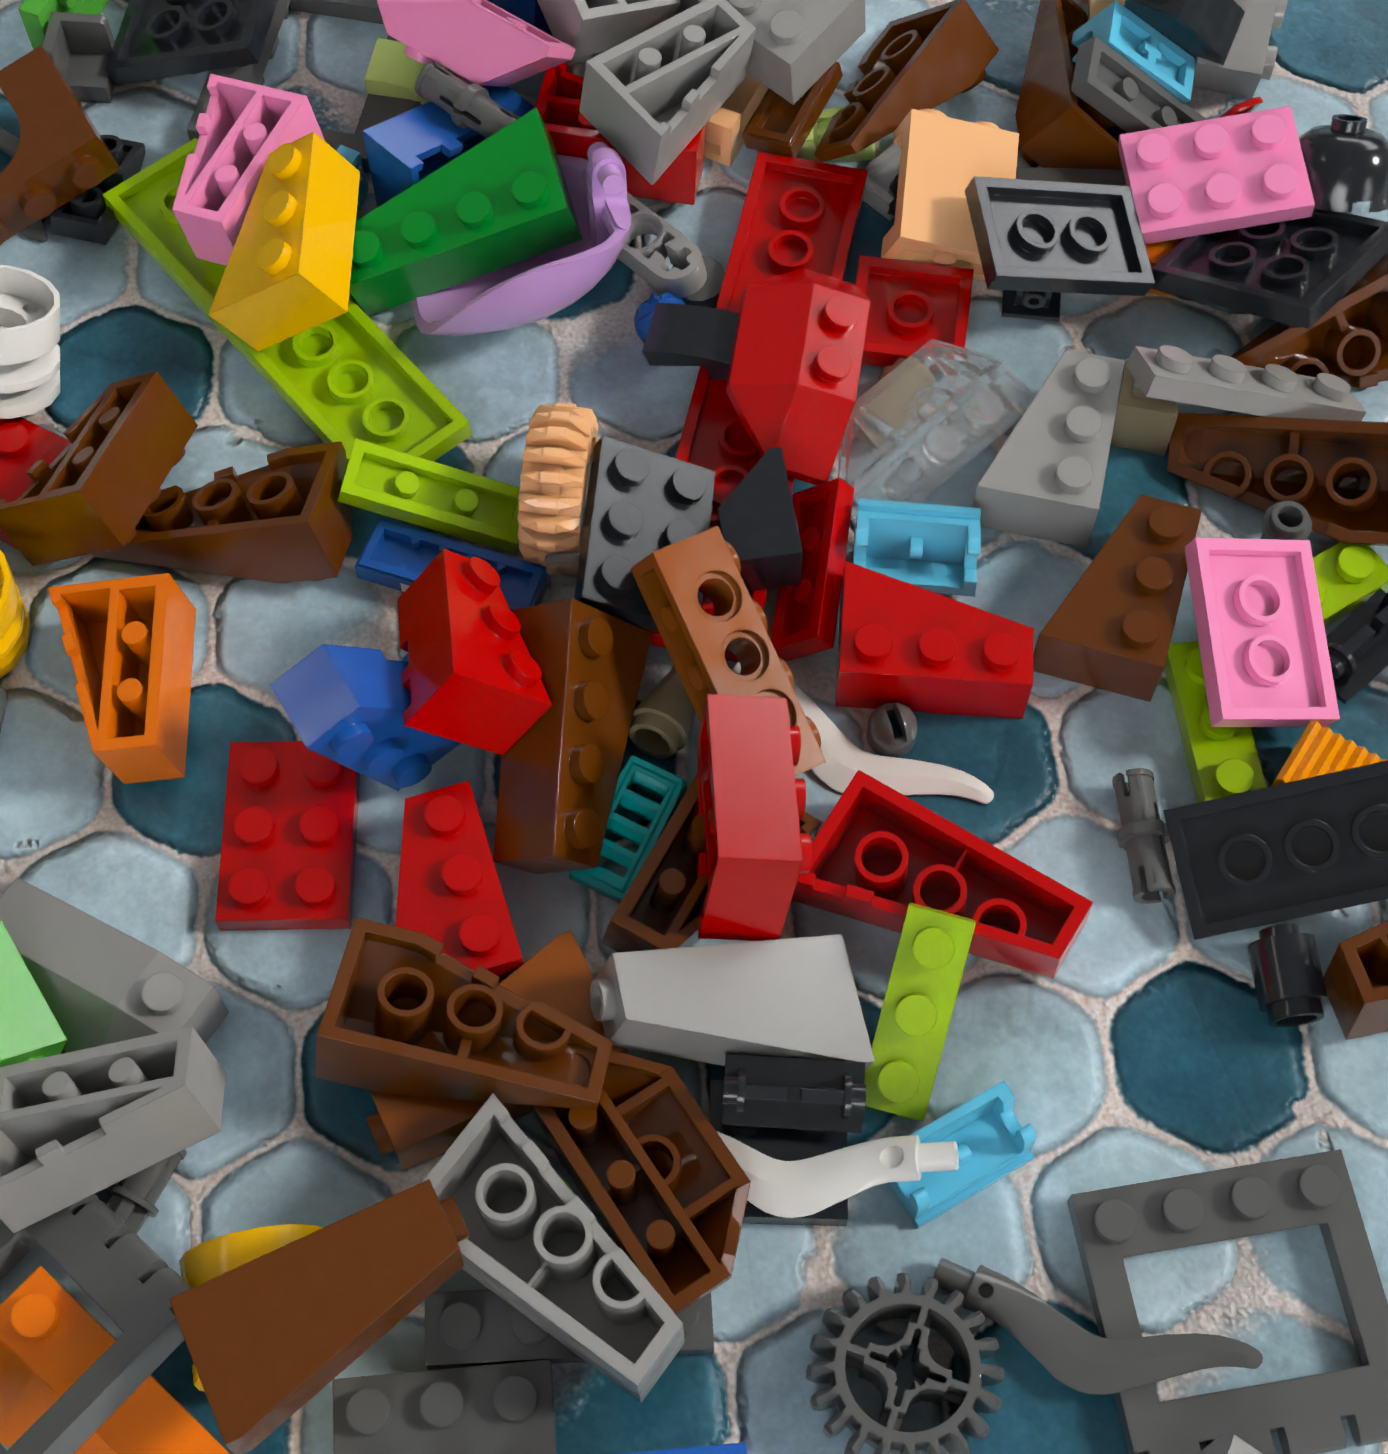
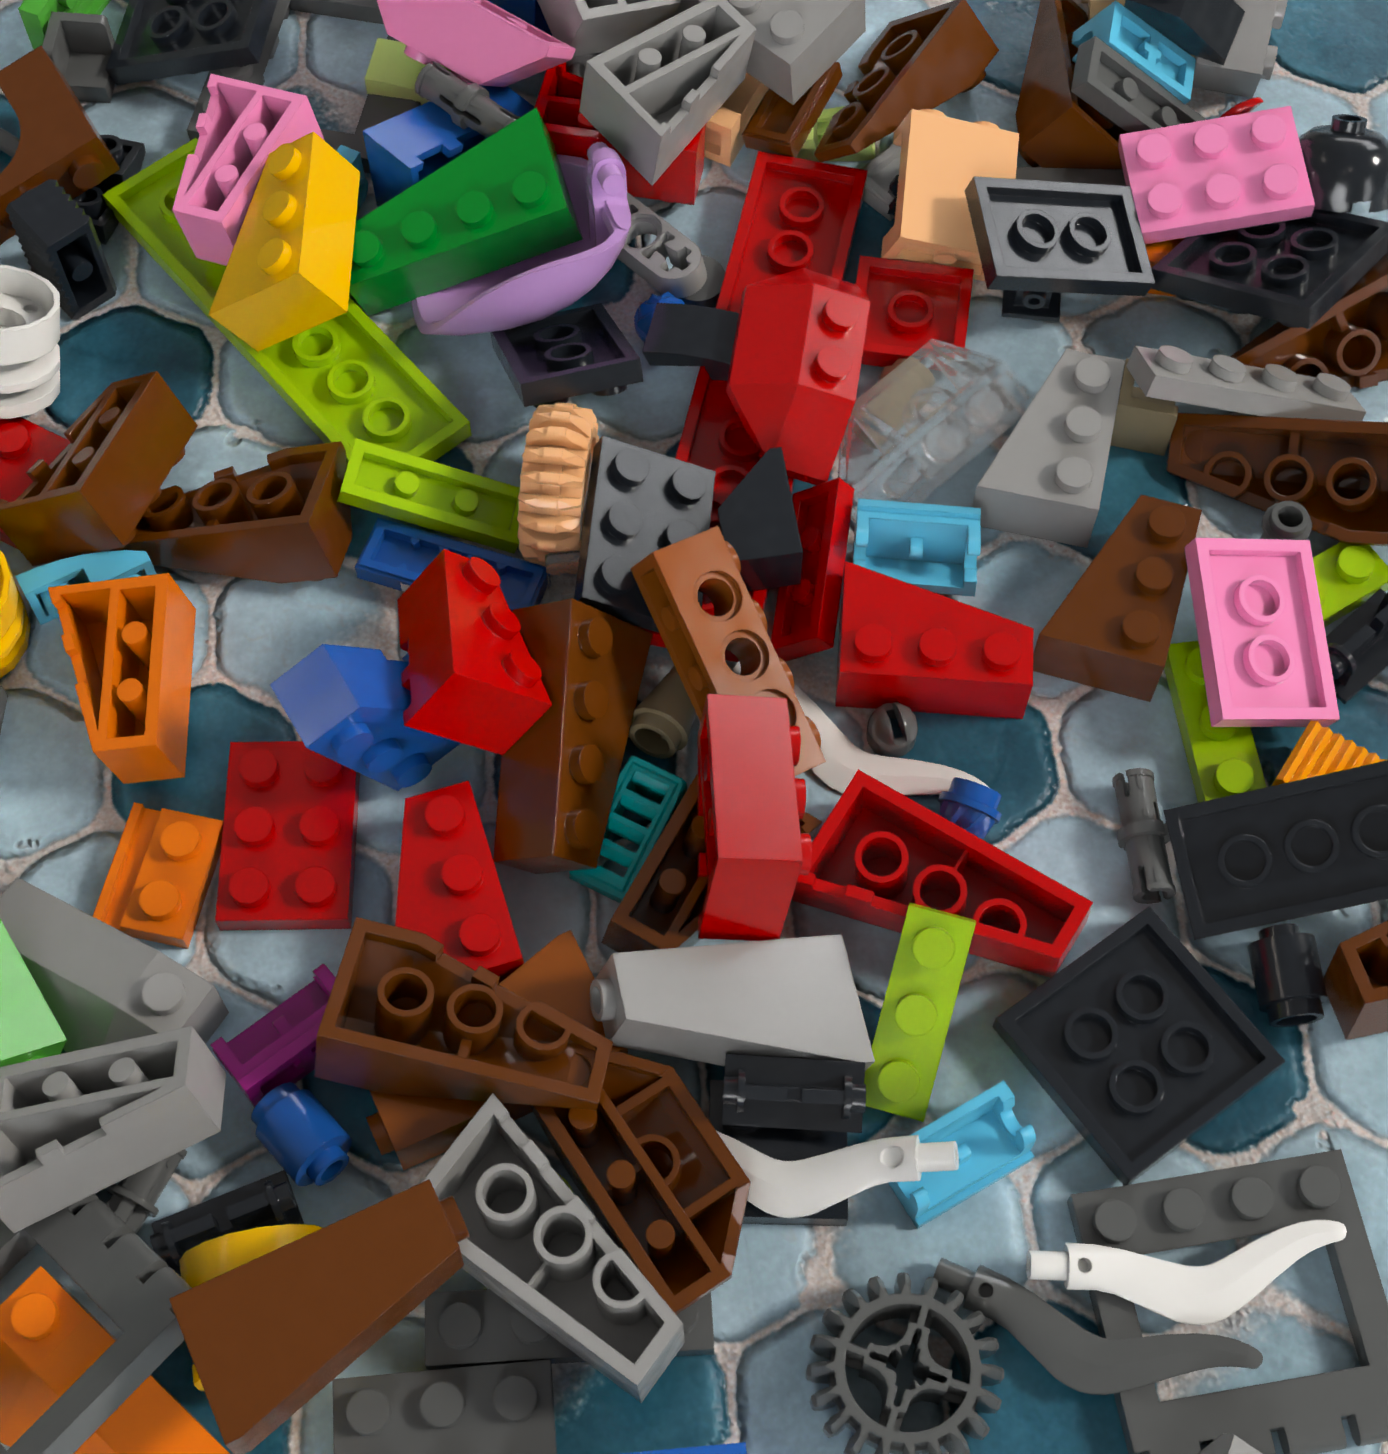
(62, 247): none -> black brick
(77, 570): none -> medium azure slope
(160, 875): none -> orange plate
(248, 1207): none -> black hinge
(279, 1044): none -> magenta hinge
(301, 1135): none -> blue brick
(567, 356): none -> black plate
(970, 806): none -> blue plate
(1137, 1045): none -> black plate
(1180, 1291): none -> white piece

